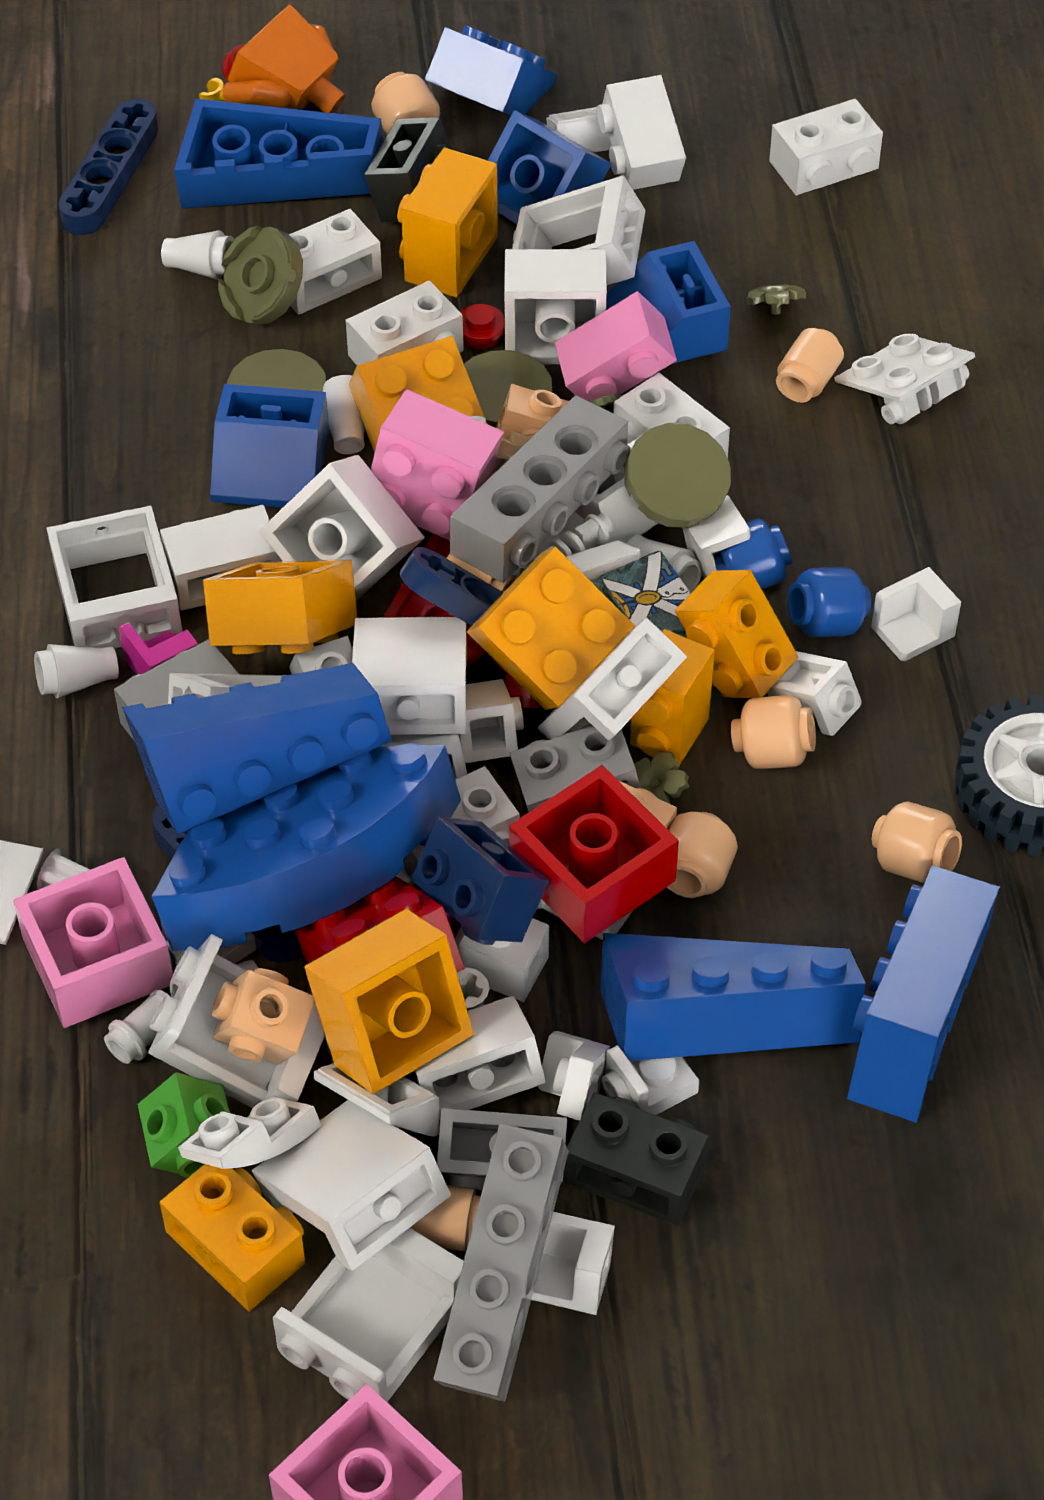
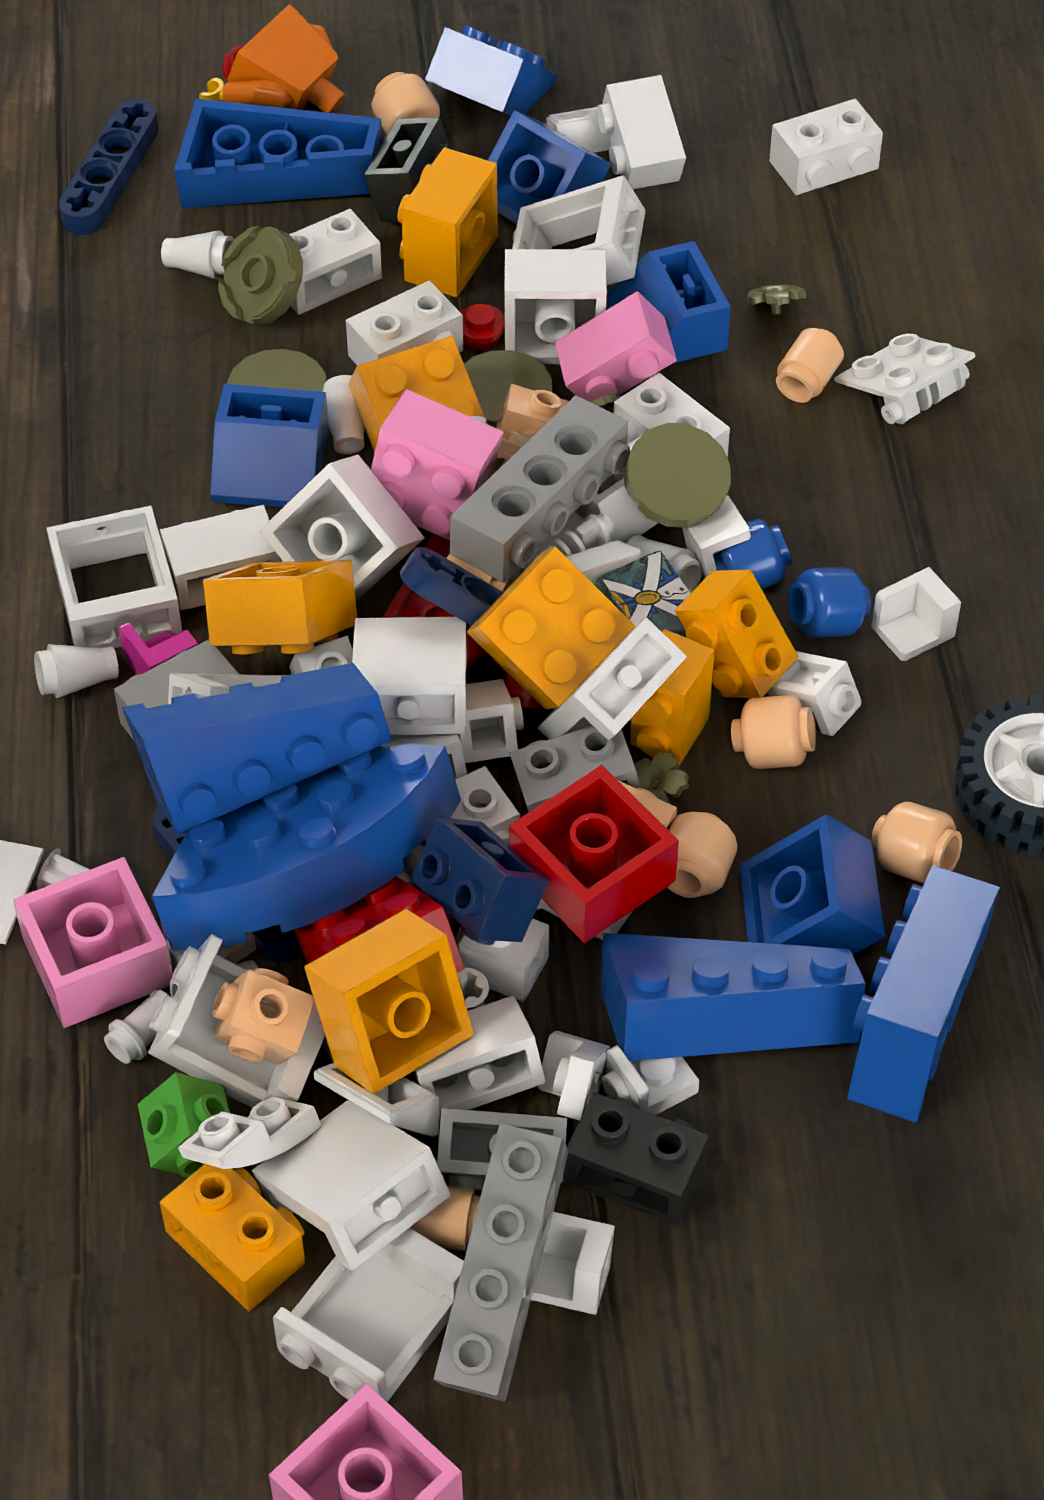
(814, 890): none -> blue slope

